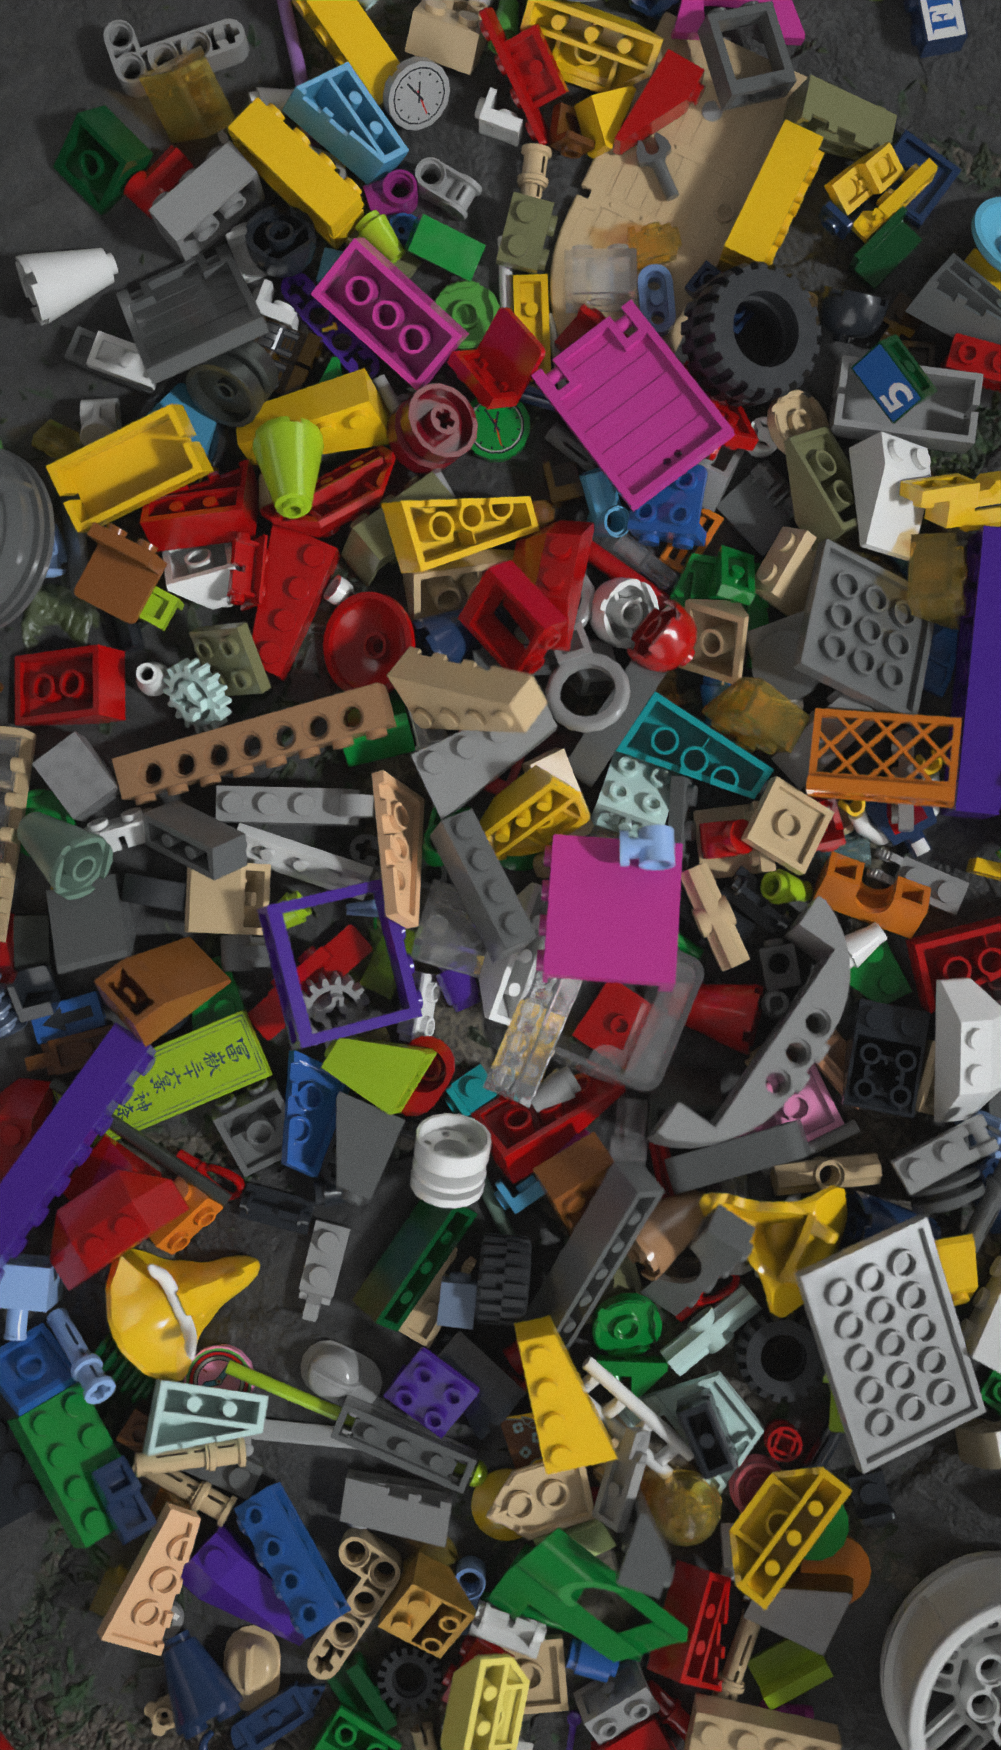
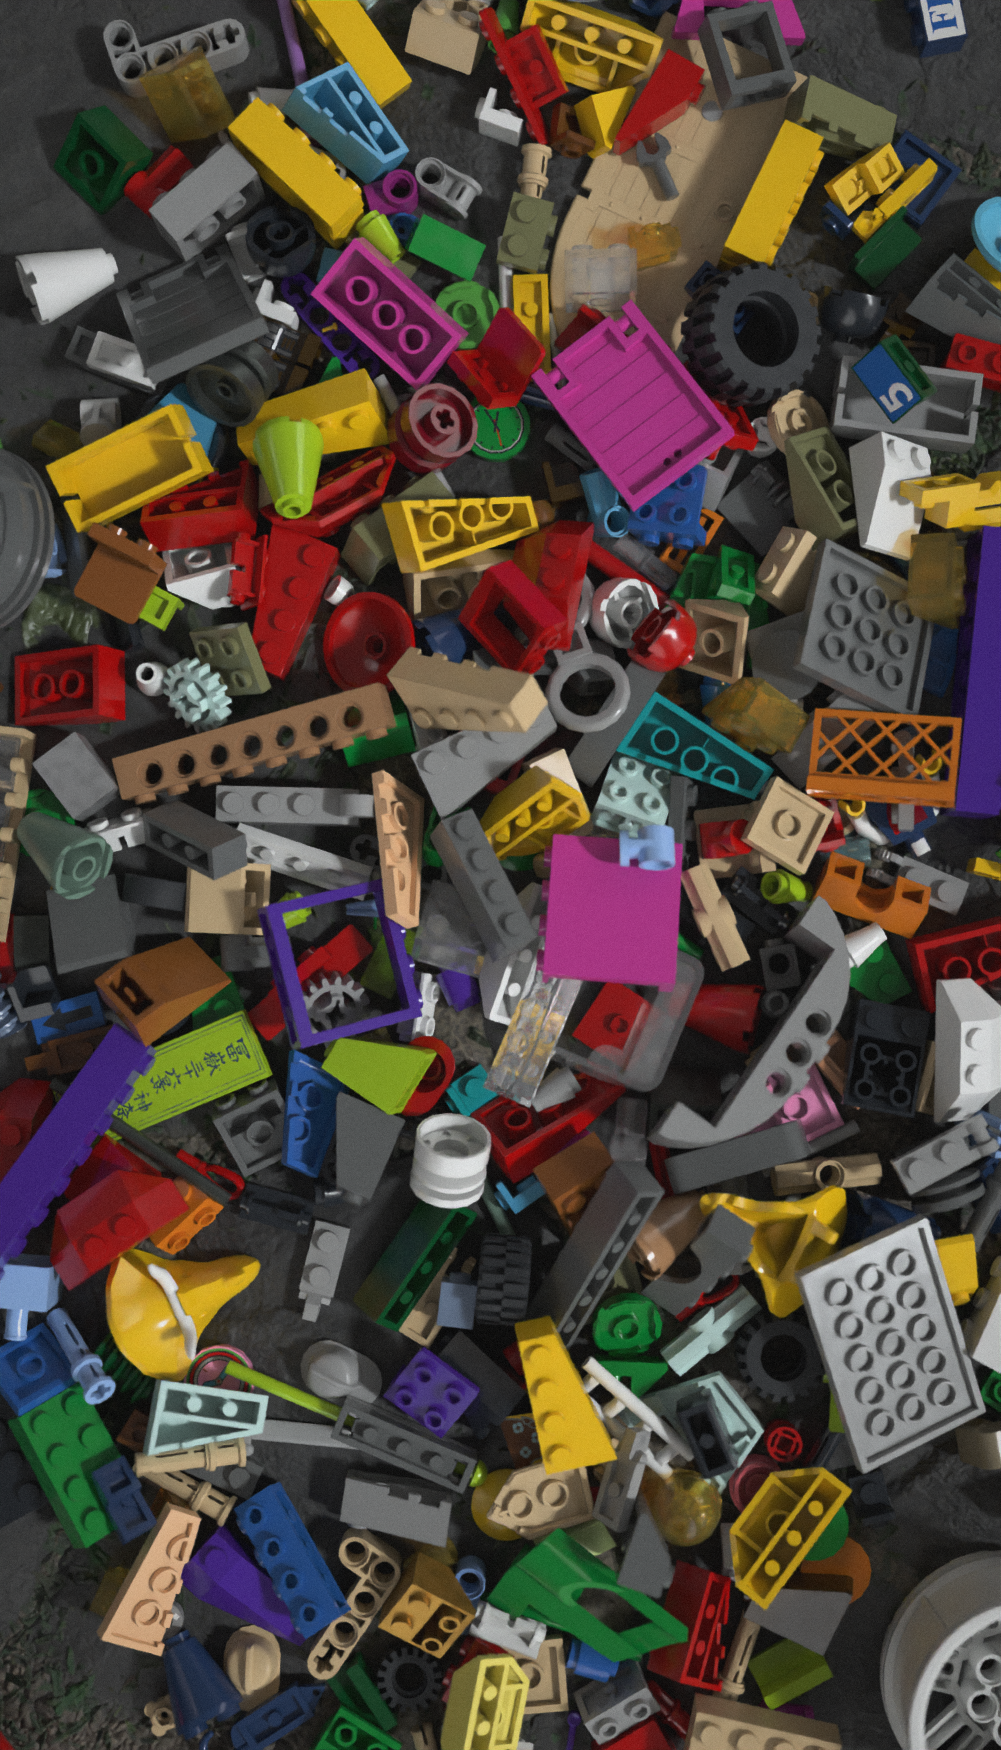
(416, 93): light grey tile -> none
(659, 301): medium blue plate -> none

